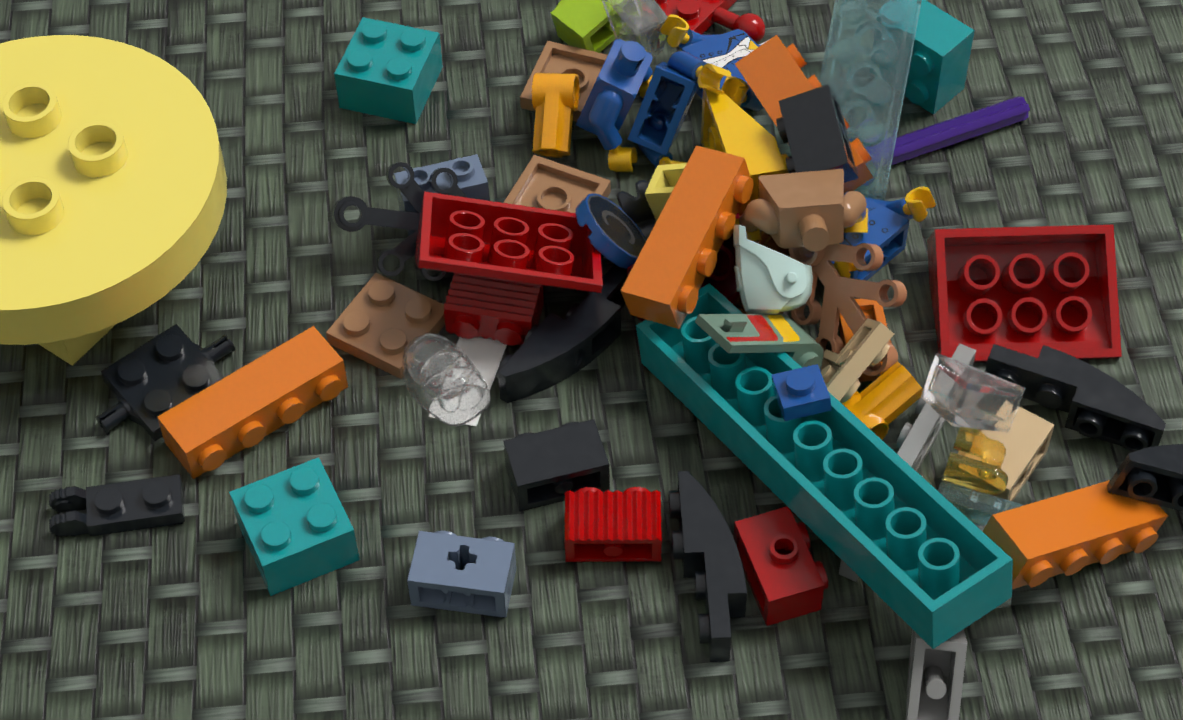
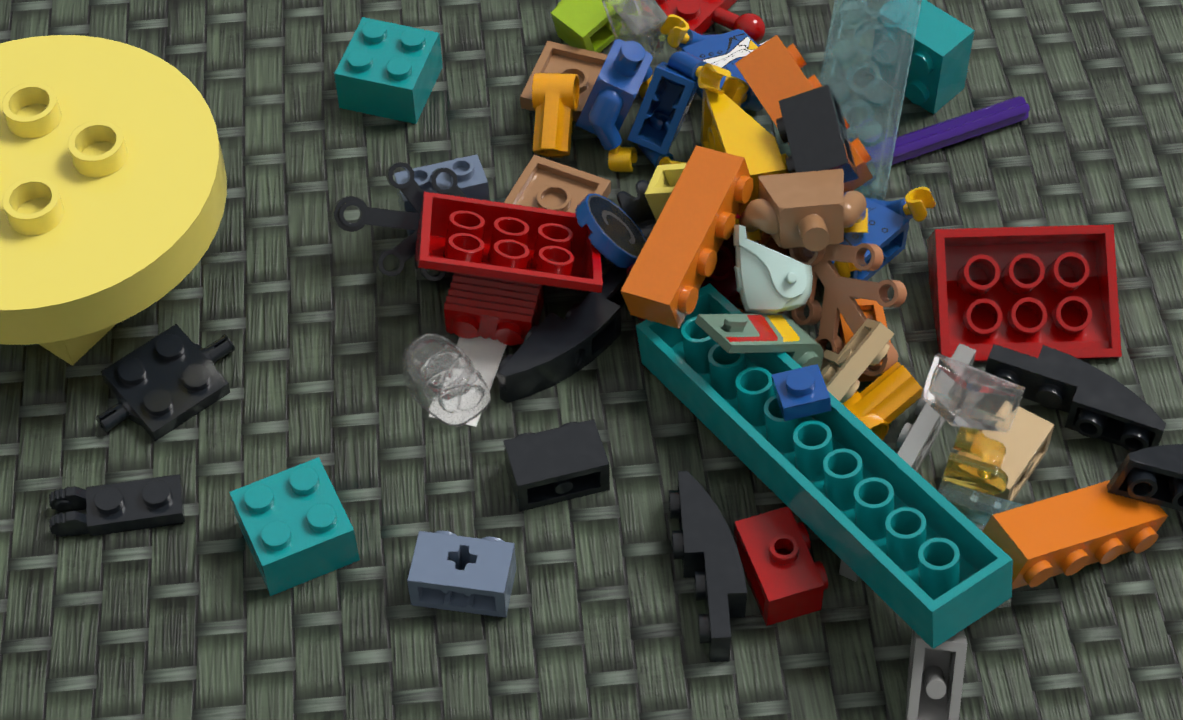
(253, 402): orange brick -> none
(384, 322): medium nougat plate -> none
(613, 525): red brick -> none

